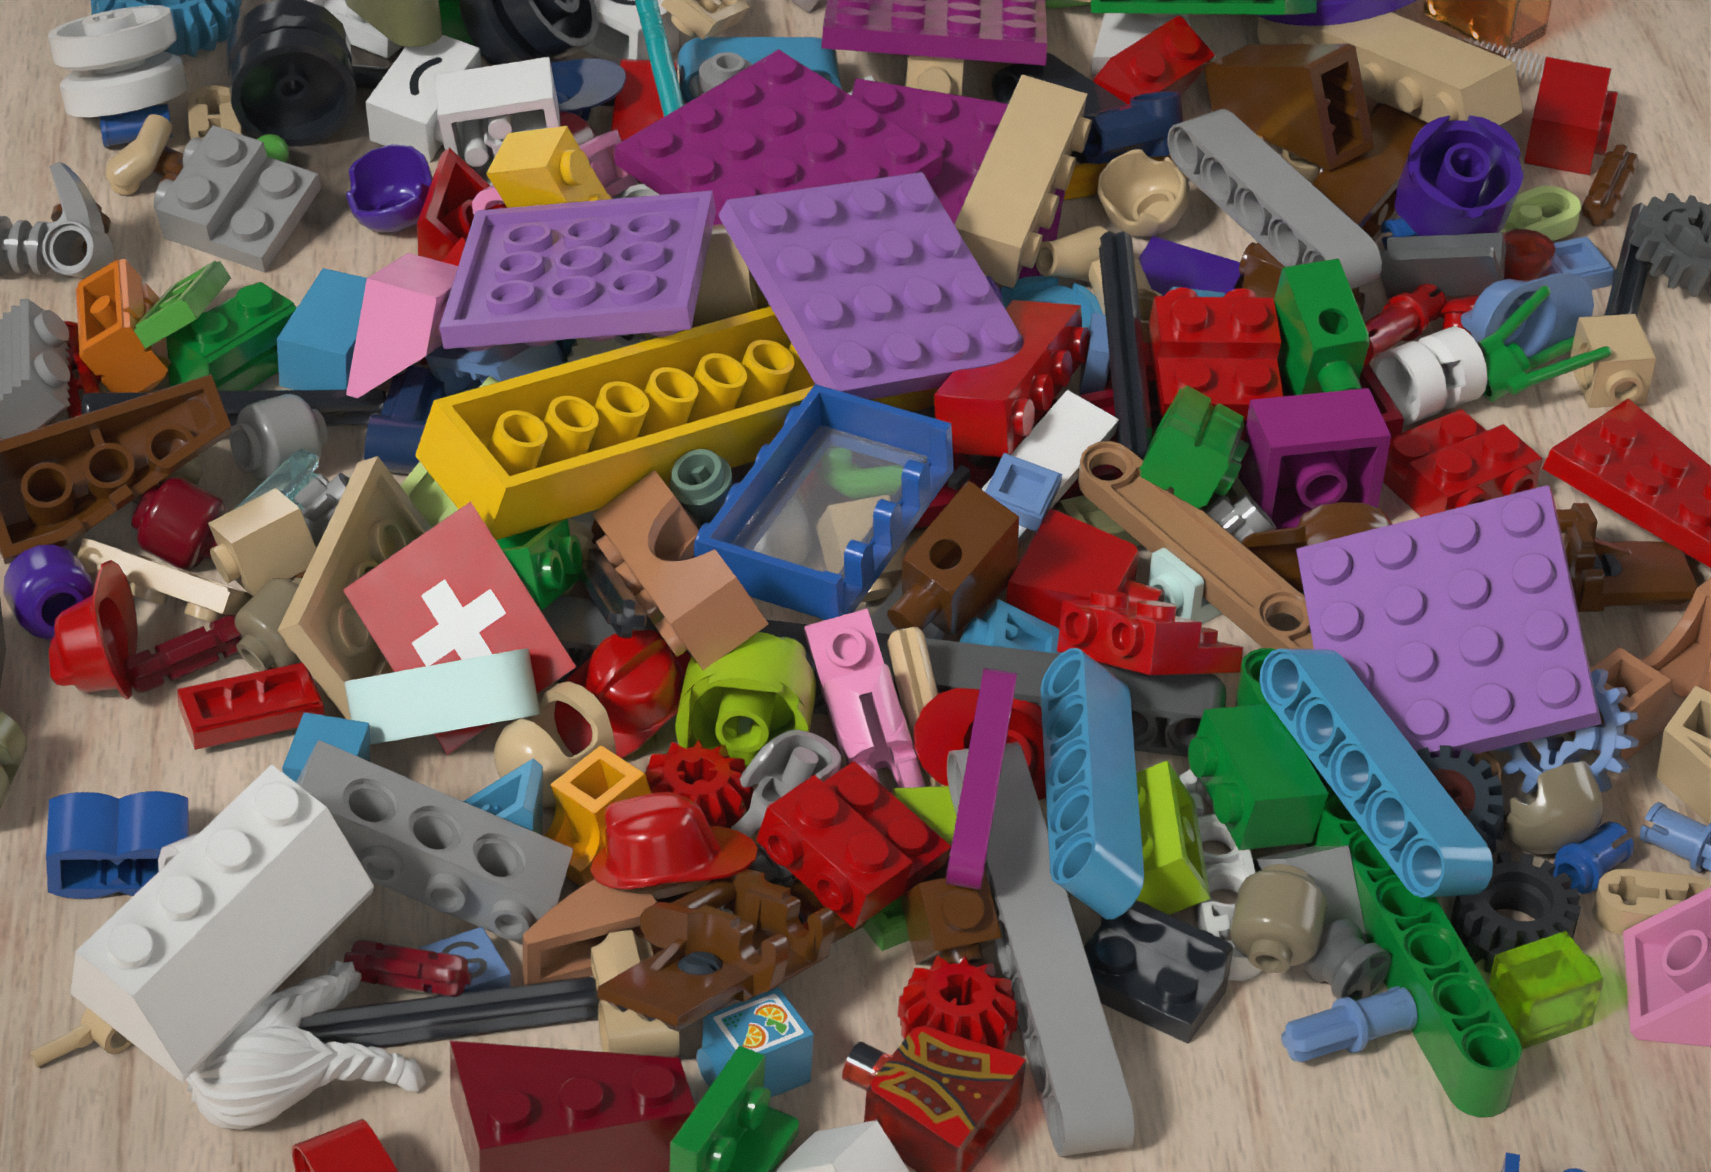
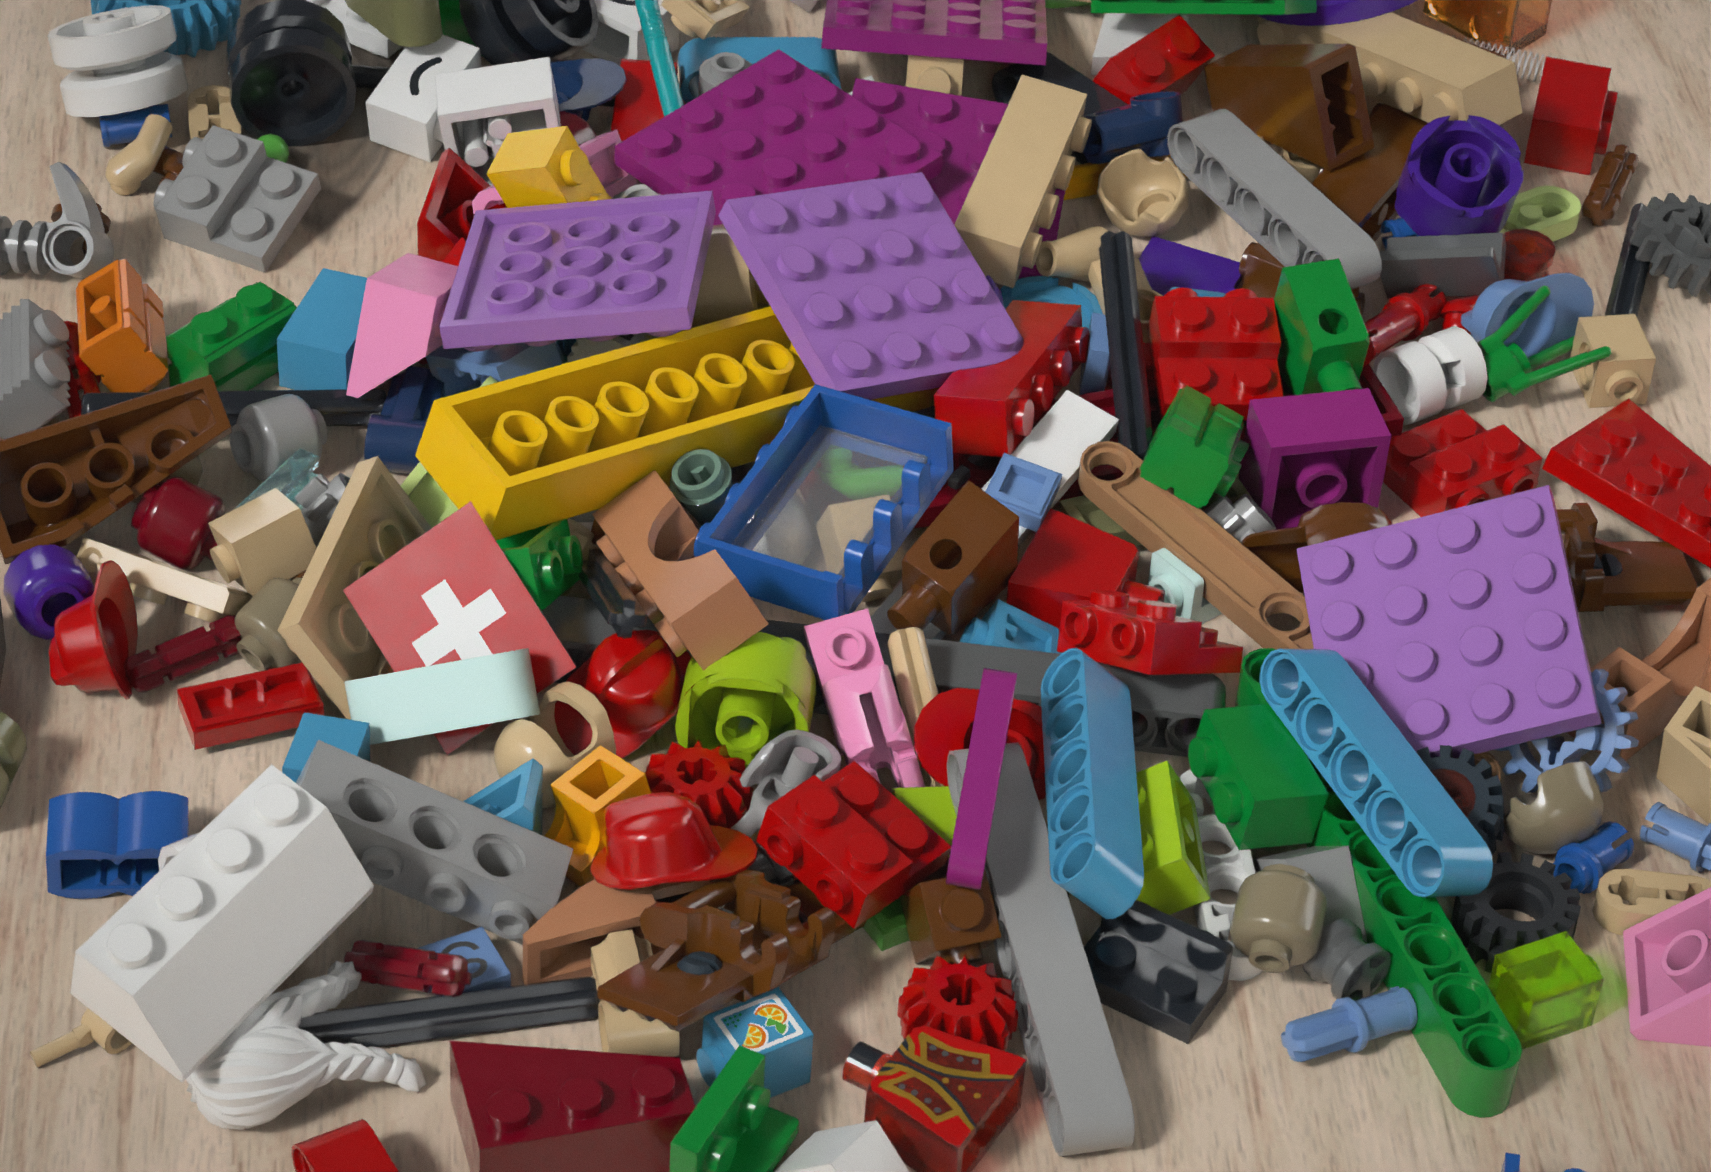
(182, 303): bright green tile -> none
(389, 188): dark purple hair -> none
(1584, 260): medium blue tile -> none

